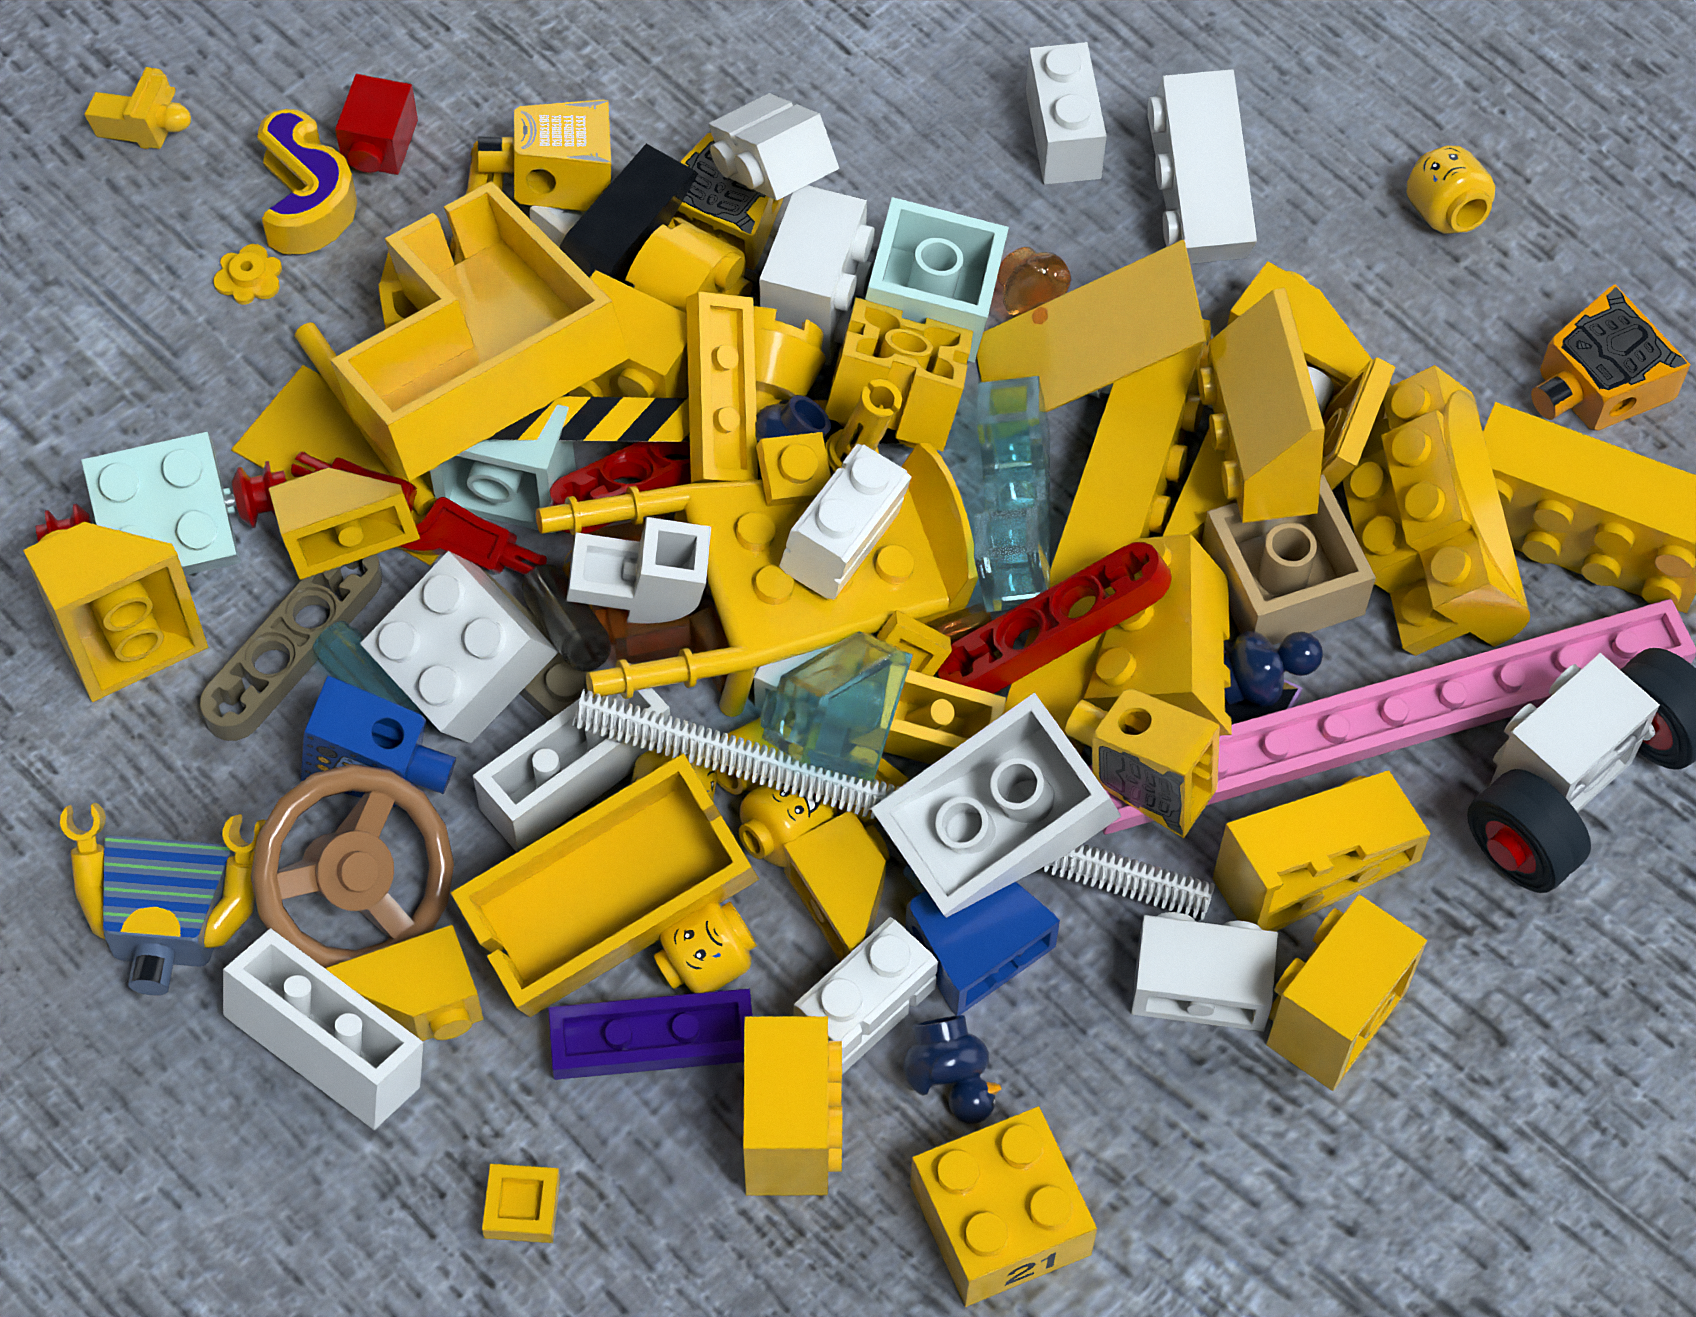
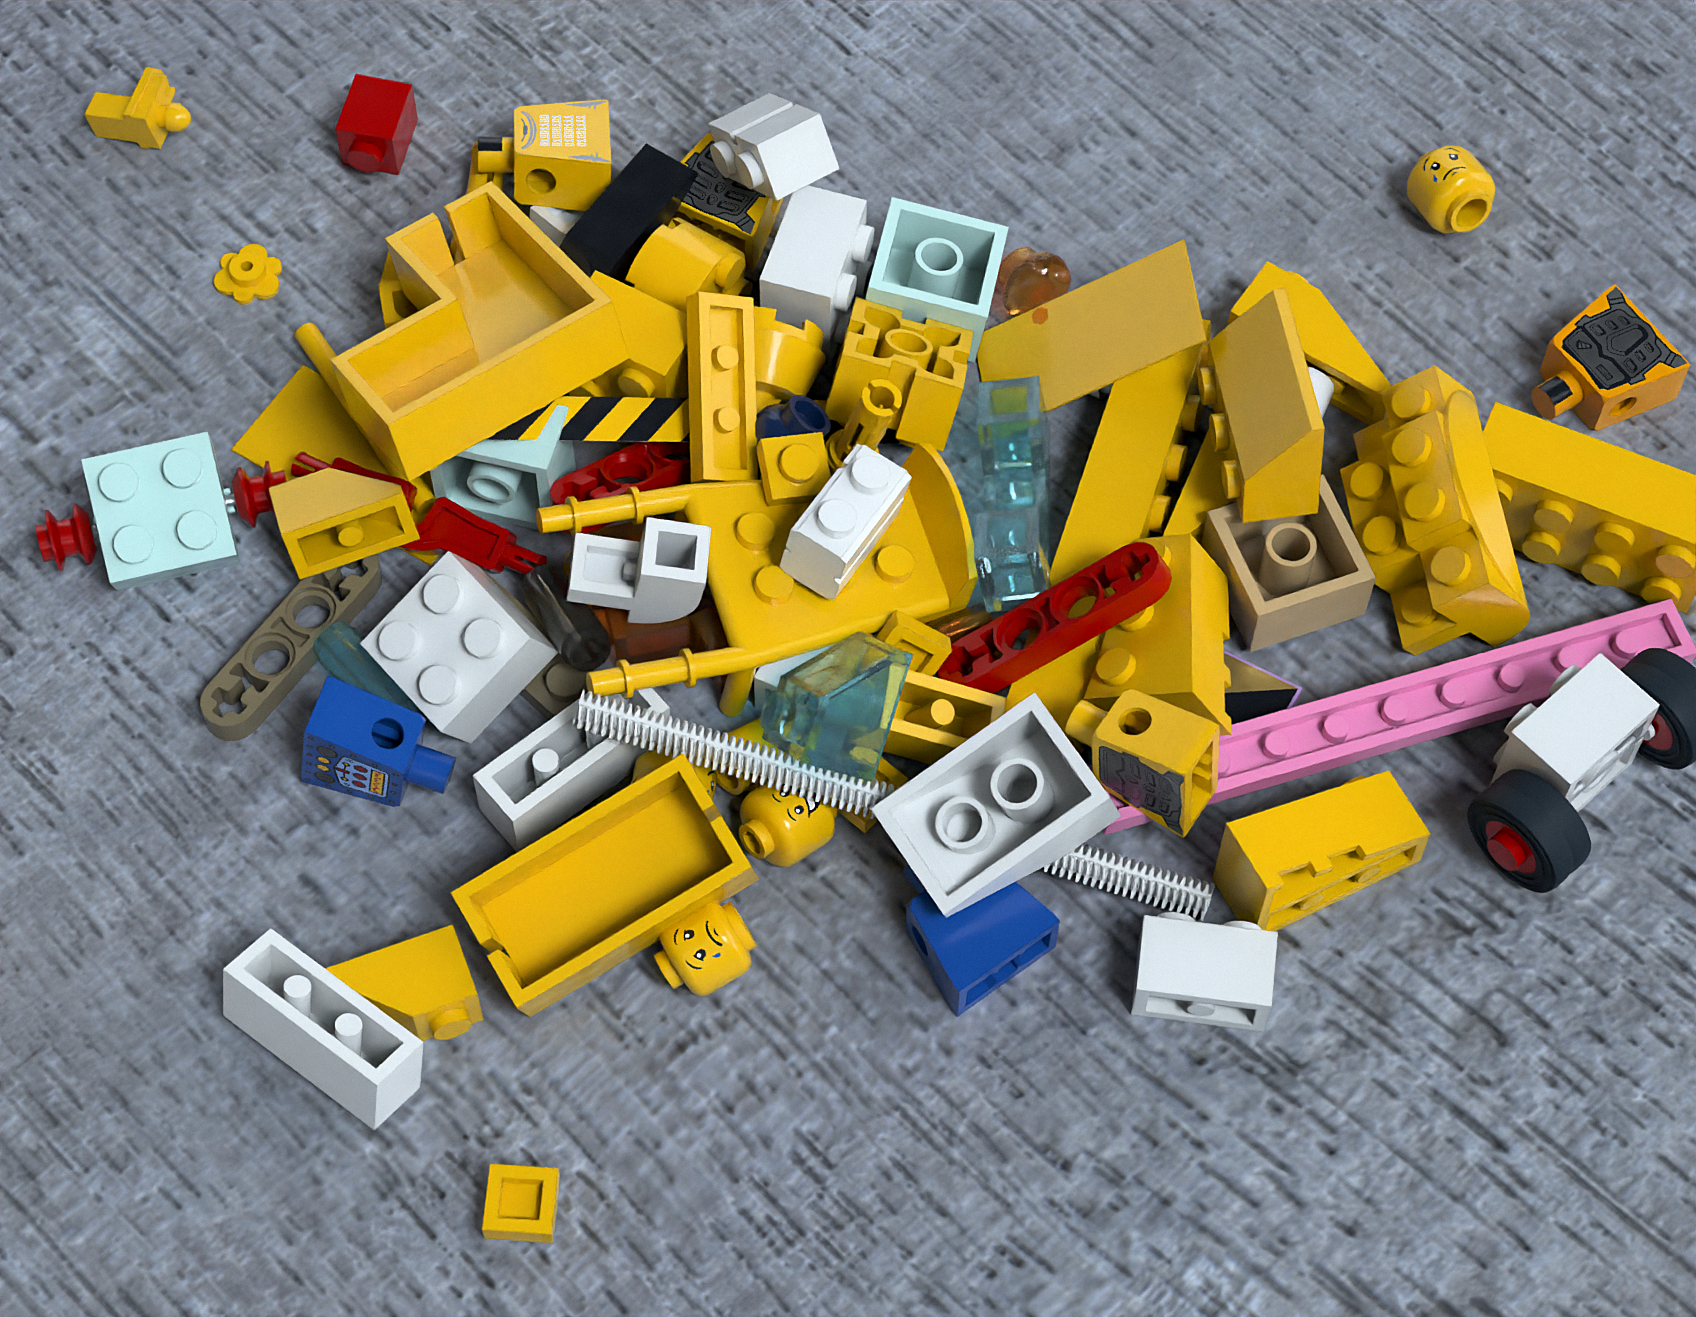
(115, 604): yellow slope -> none
(161, 896): torso -> none
(320, 183): yellow animal -> none
(352, 864): medium nougat piece -> none
(648, 1033): dark purple plate -> none
(791, 1105): yellow brick -> none
(839, 878): yellow slope -> none
(871, 989): white brick -> none
(949, 1055): dark blue animal -> none
(1002, 1206): yellow brick -> none
(1065, 113): white brick -> none
(1202, 165): white wedge -> none
(1259, 668): dark blue animal -> none
(1343, 990): yellow brick -> none
(1351, 419): yellow tile -> none

